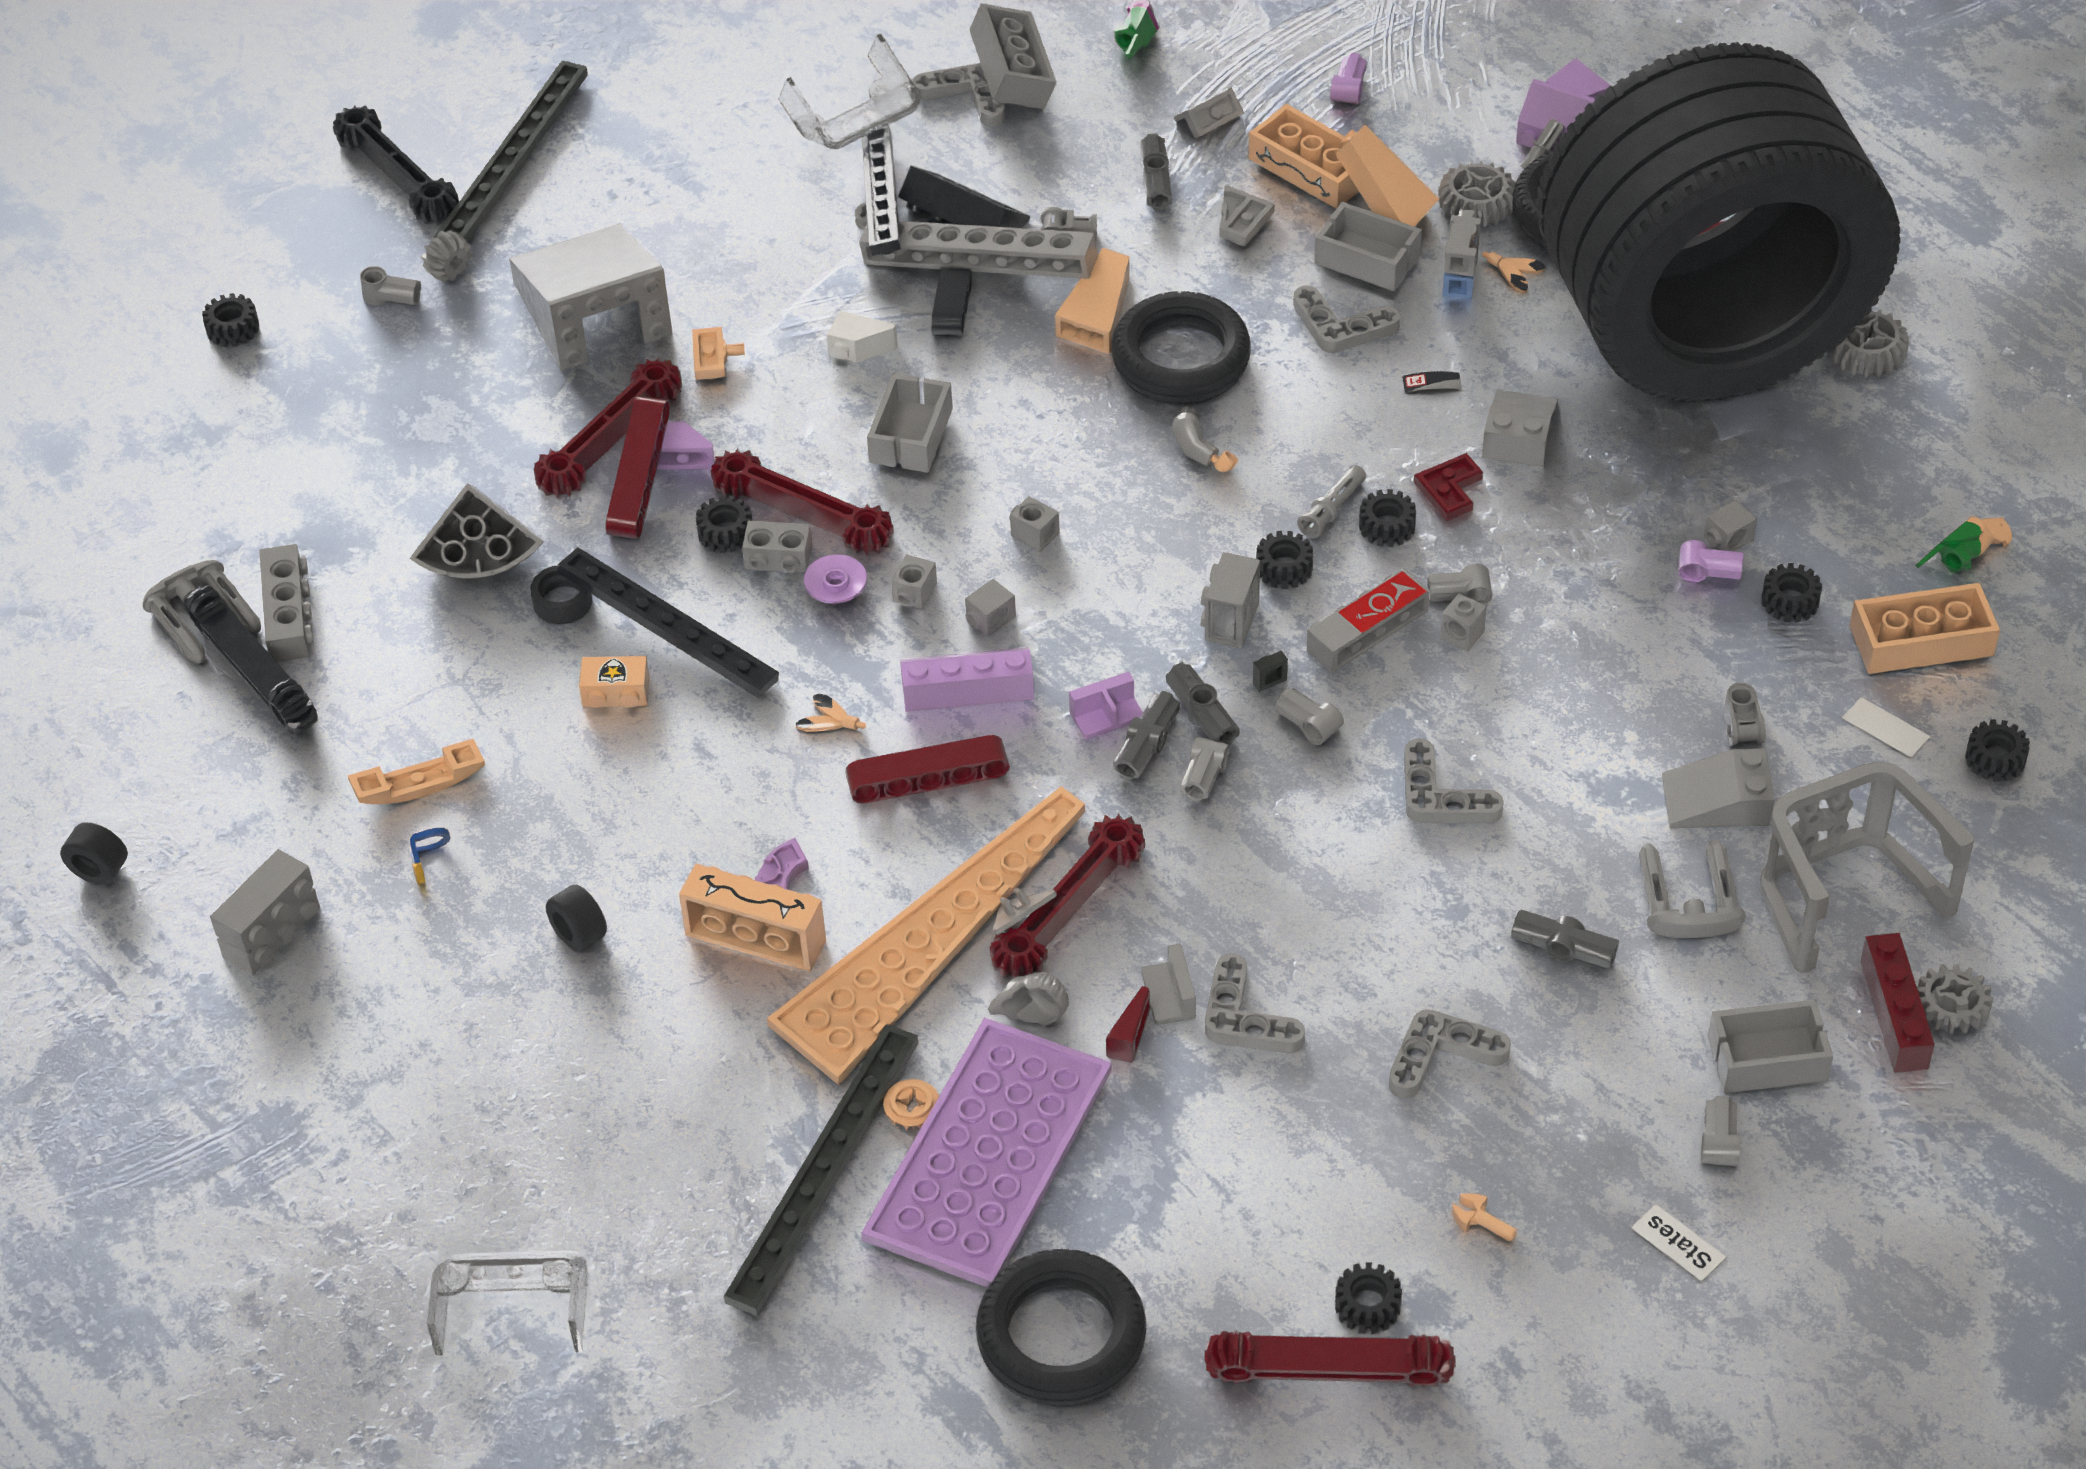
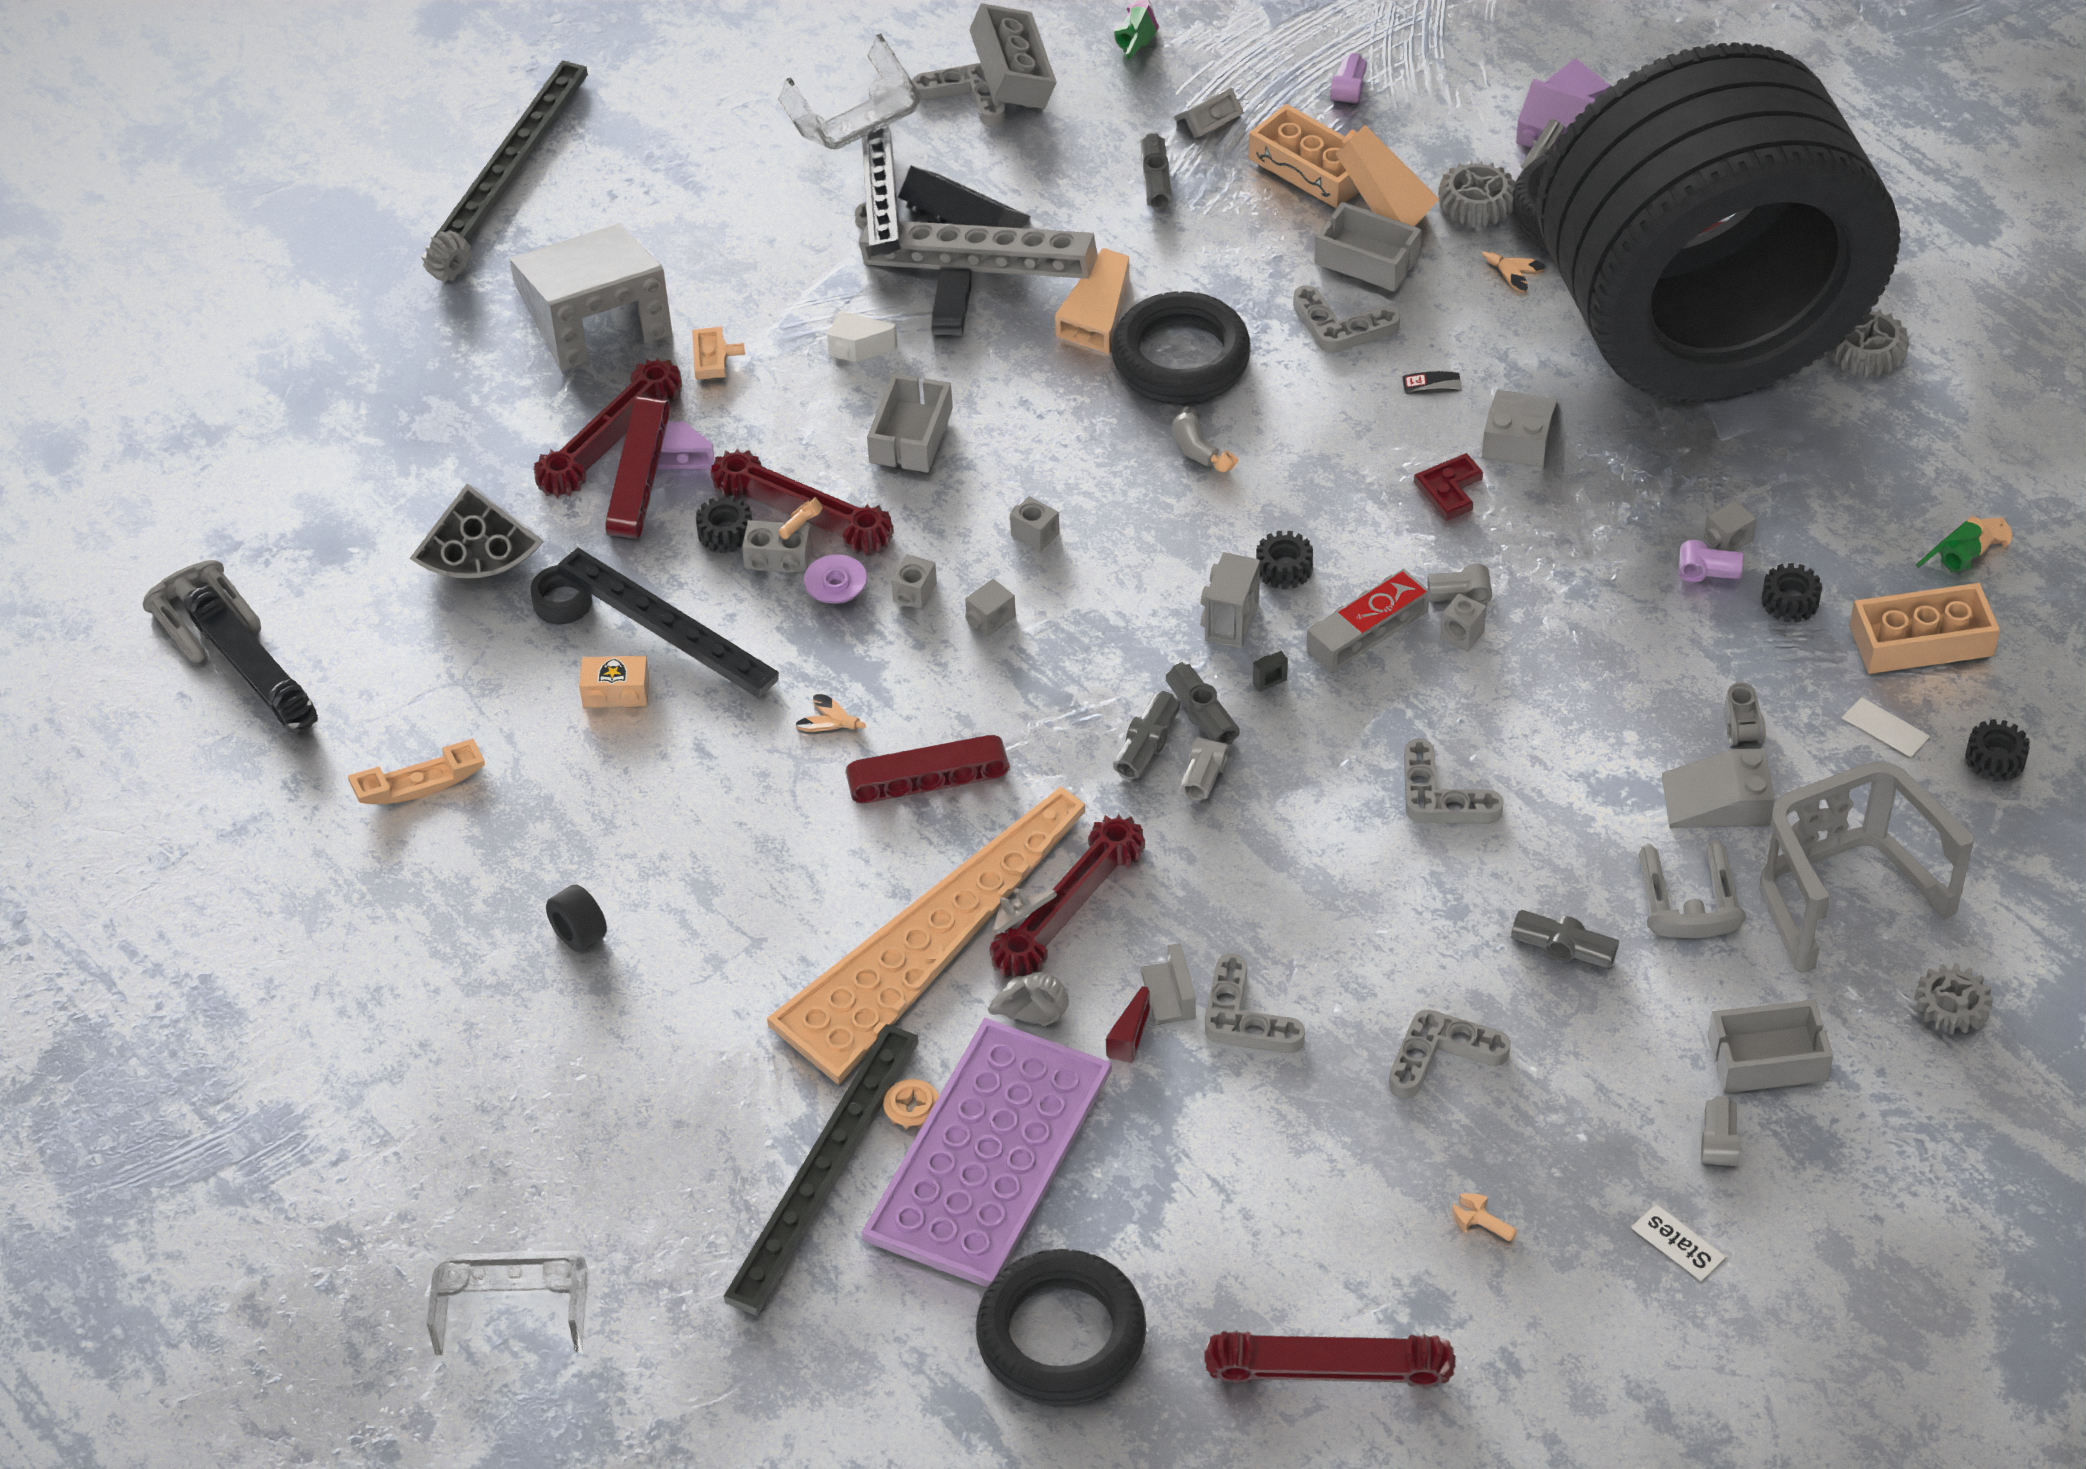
(93, 853): black tyre -> none
(226, 309): black tyre -> none
(265, 912): light grey piece -> none
(285, 603): light grey brick -> none
(379, 287): light grey piece -> none
(417, 867): blue piece -> none
(428, 197): black arm -> none
(753, 917): light nougat brick -> none
(783, 865): lavender tile -> none
(799, 517): none -> light nougat bar
(967, 679): lavender slope -> none
(1066, 221): light grey connector -> none
(1104, 705): lavender panel -> none
(1243, 215): light grey wing -> none
(1315, 720): light grey piece -> none
(1350, 480): light grey pin -> none
(1370, 1280): black tyre -> none
(1389, 505): black tyre -> none
(1461, 255): light grey hips -> none
(1897, 1002): dark red brick -> none

